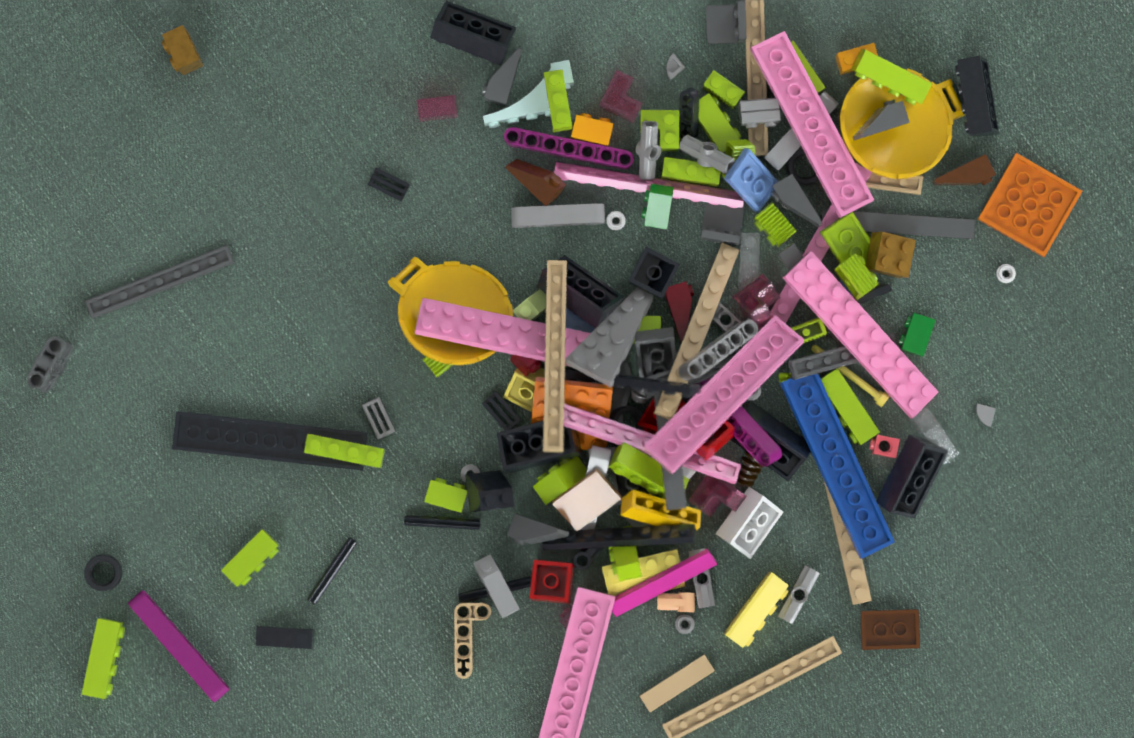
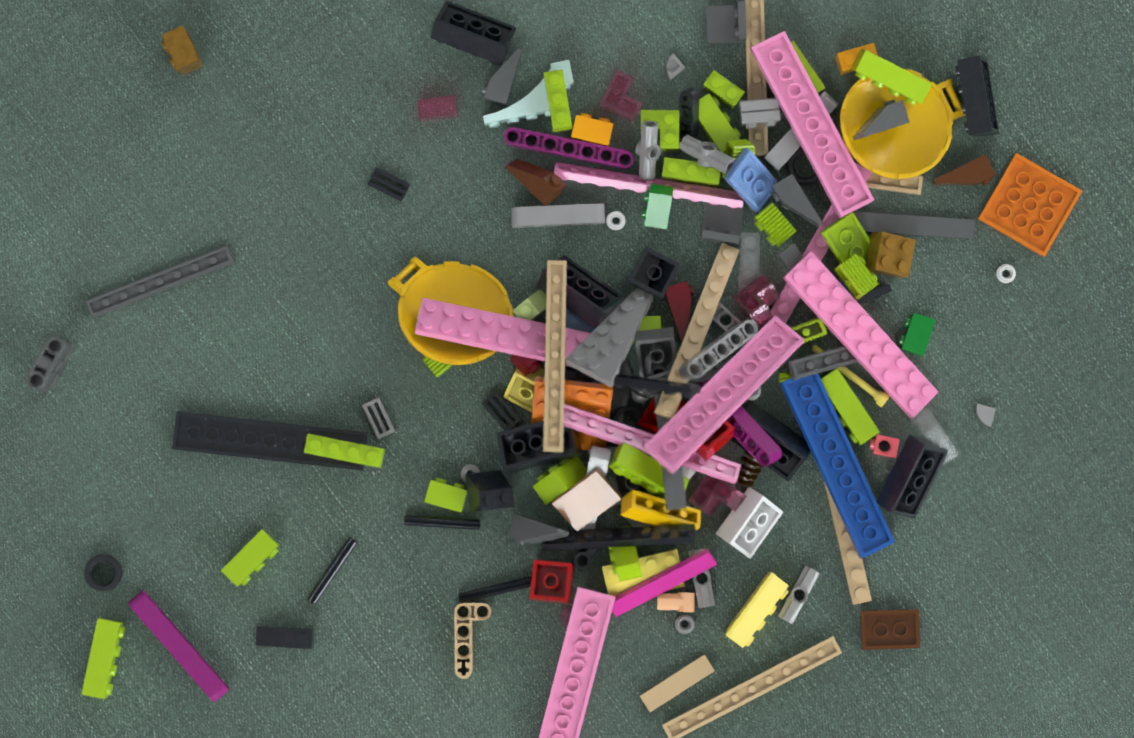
(496, 586): light grey slope -> none

